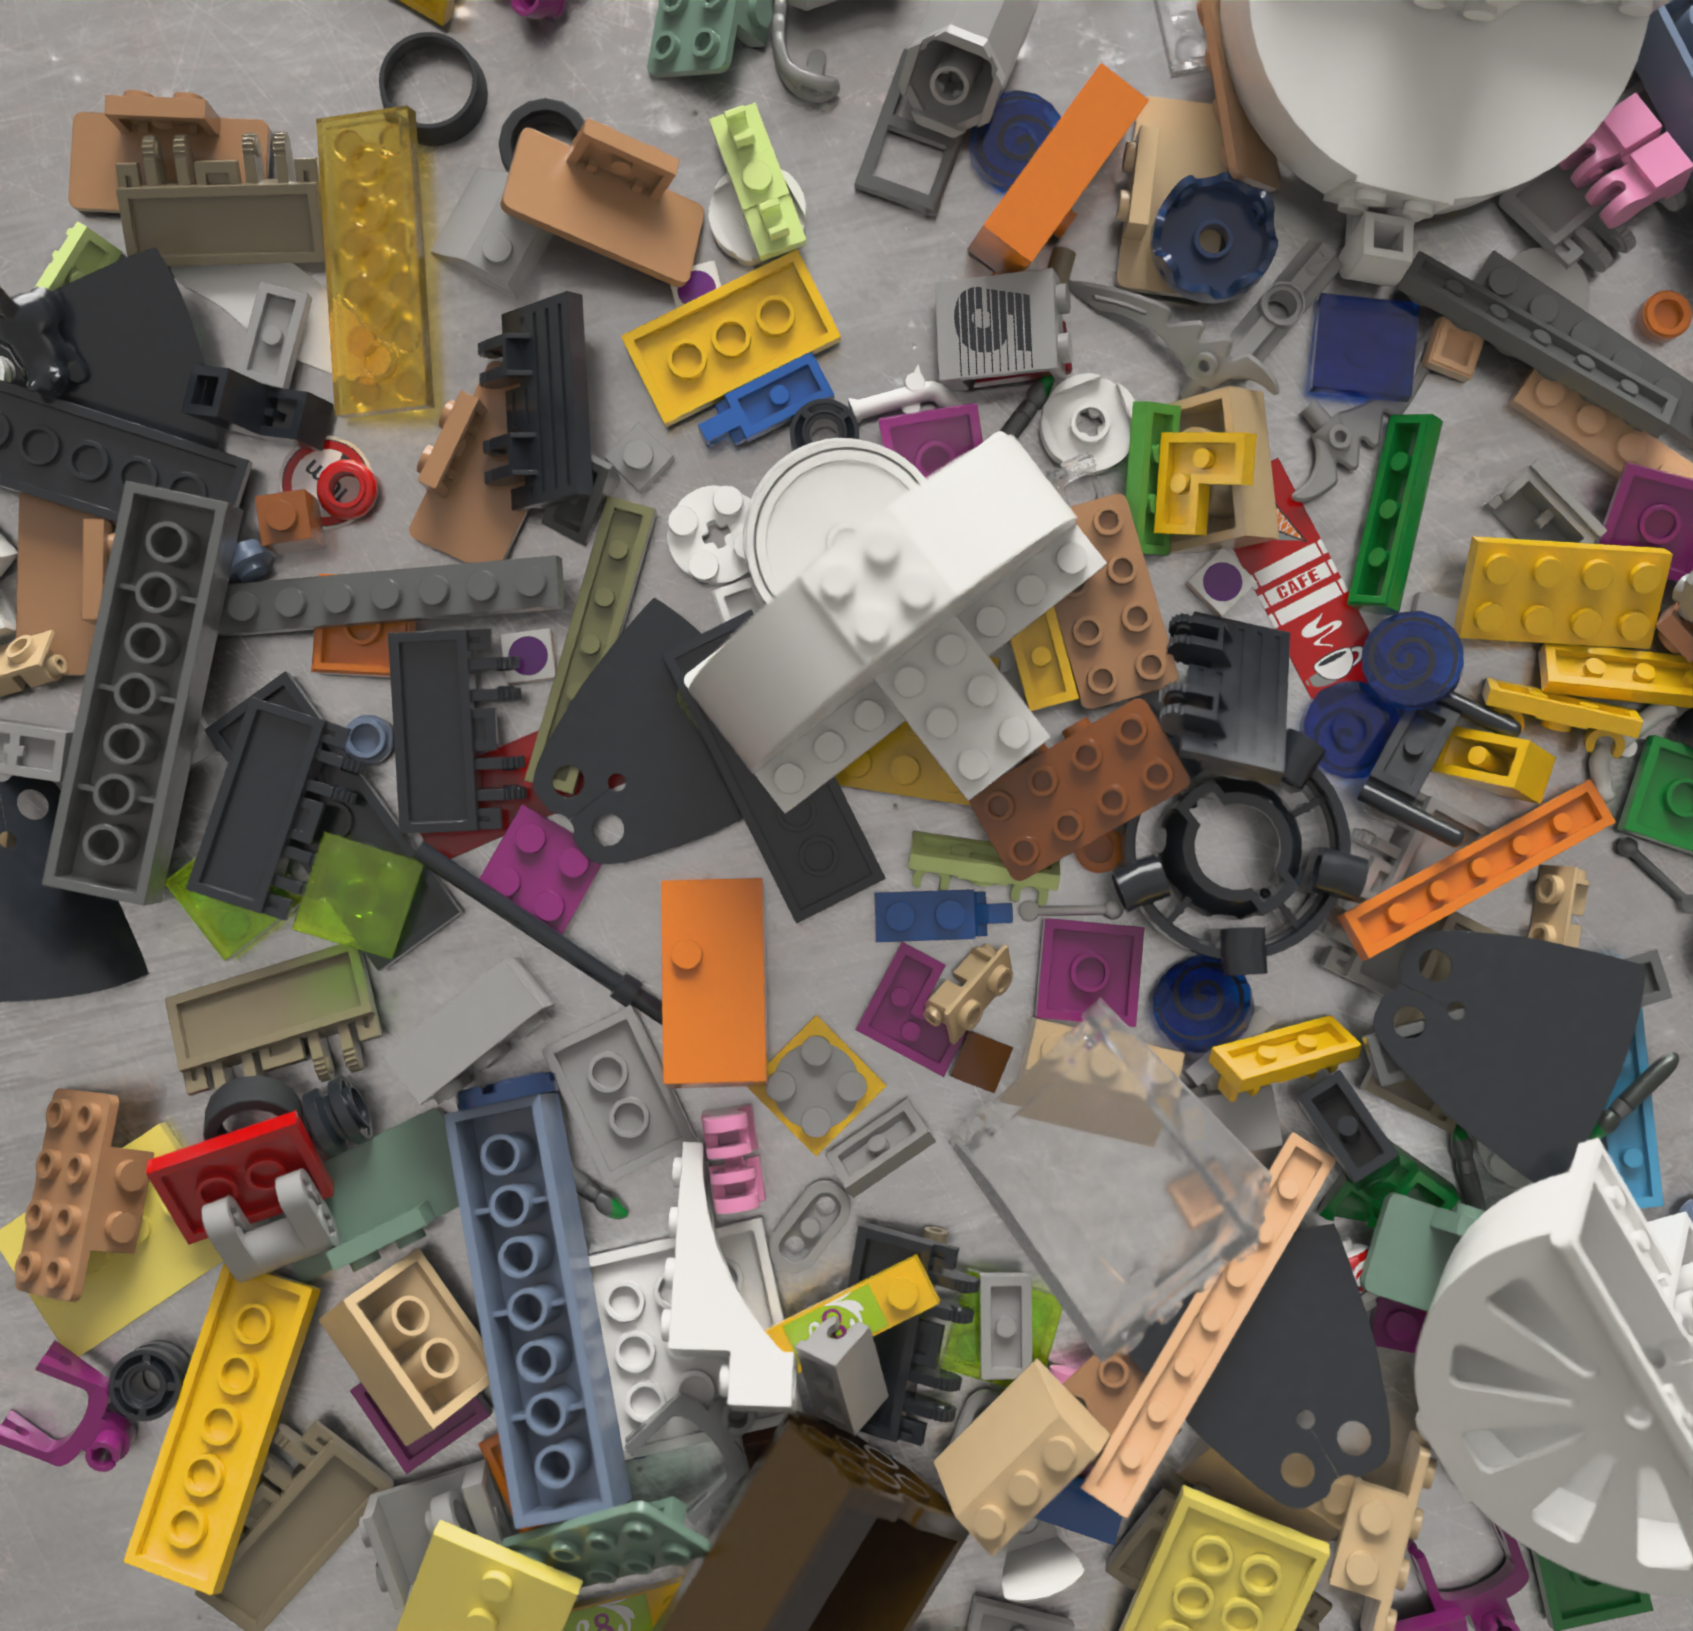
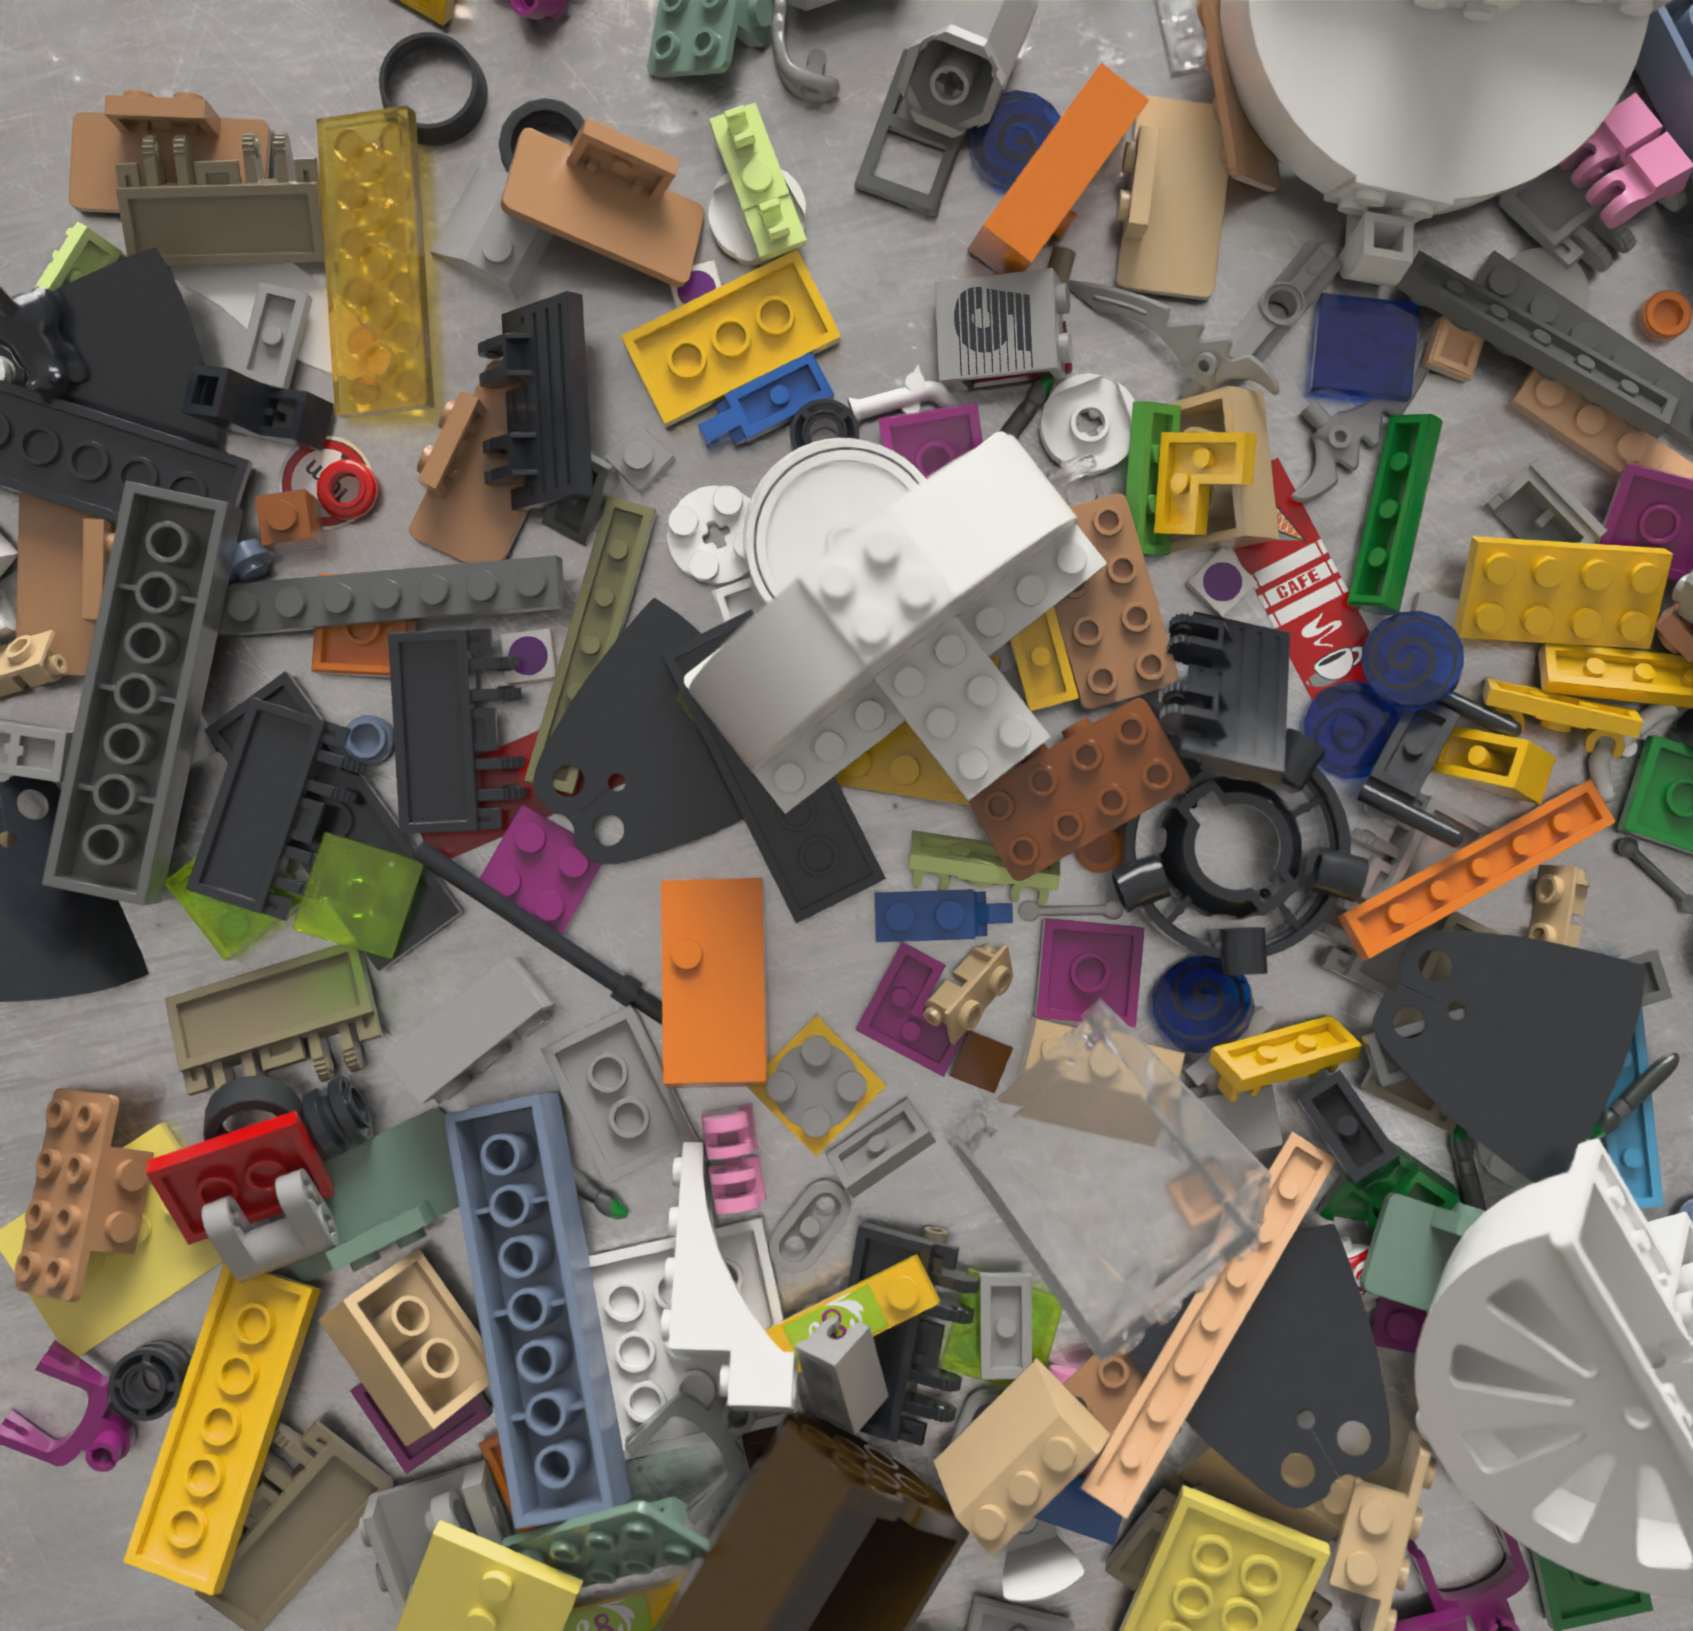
(506, 1090): dark blue tile -> none
(1222, 205): dark blue plate -> none

